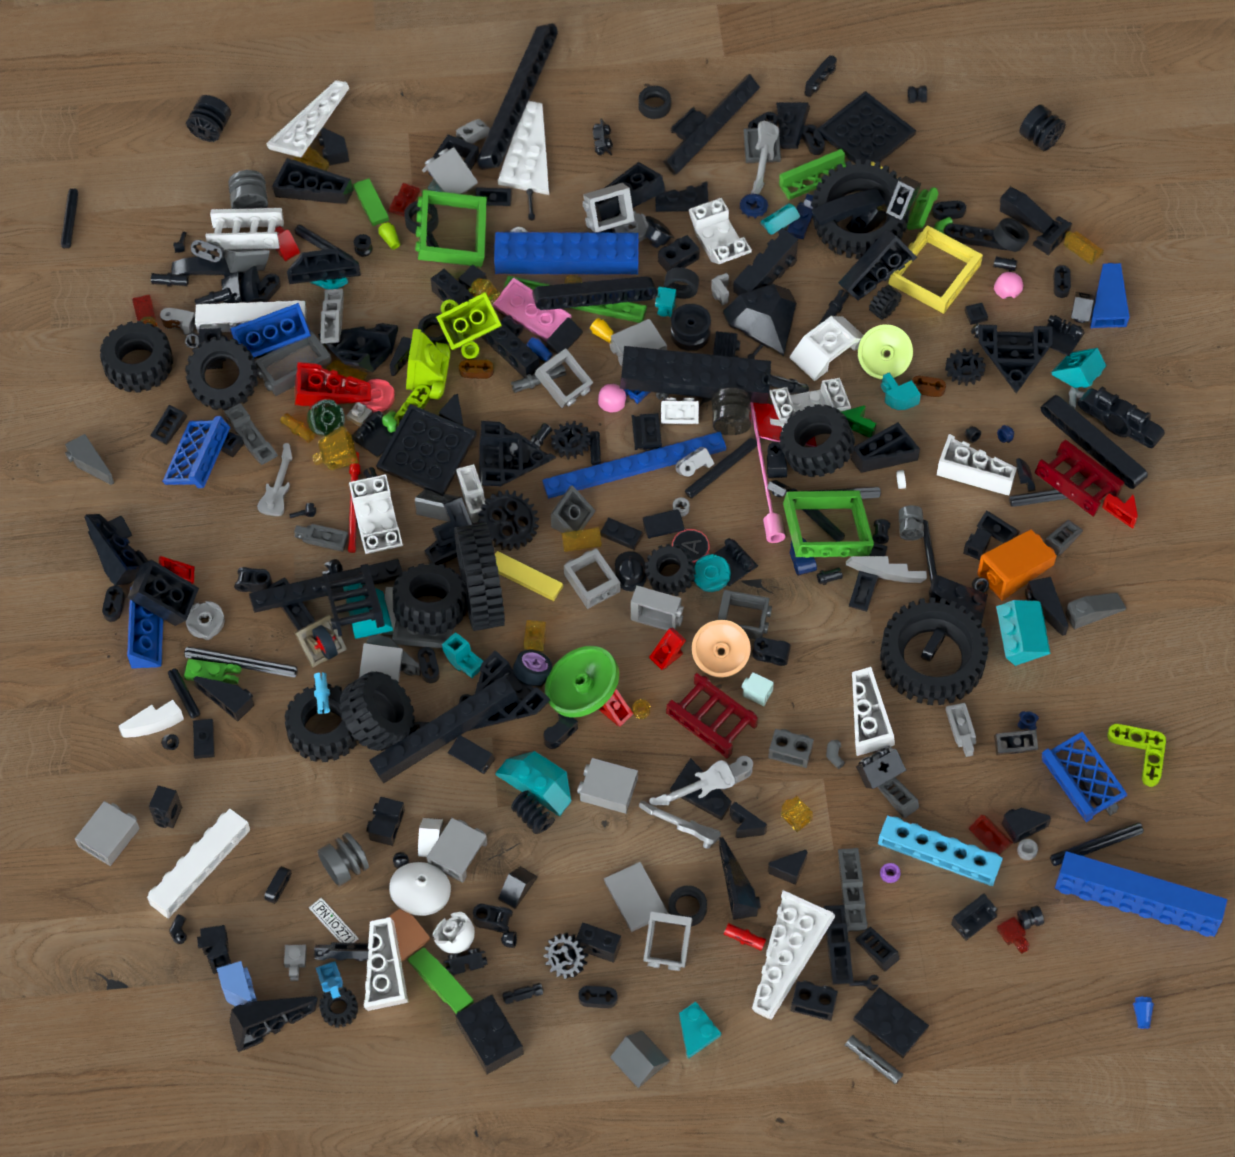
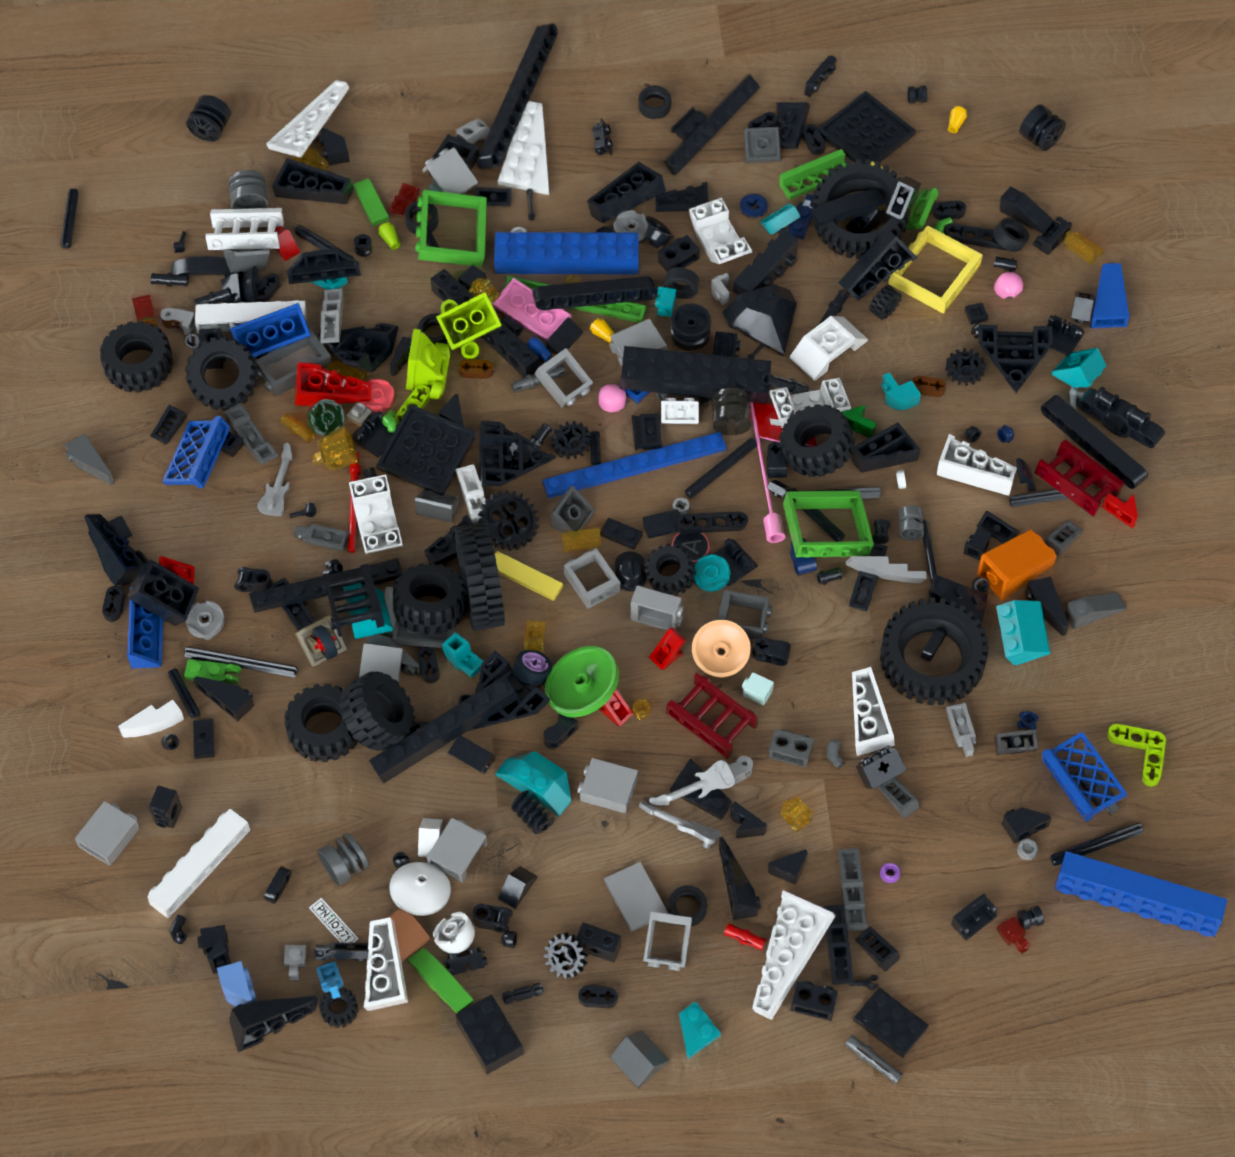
(209, 247): beam -> none
(322, 693): medium azure pin -> none
(386, 821): black brick -> none
(457, 517): black plate -> none
(625, 203): light grey window -> none
(693, 461): leg -> none
(712, 525): none -> black beam
(767, 136): light grey piece -> none
(876, 343): yellowish green dish -> none
(946, 859): medium azure brick -> none
(956, 119): none -> yellow cone
(990, 835): clear red slope -> none
(1057, 281): black beam -> none
(1143, 1010): blue cone -> none

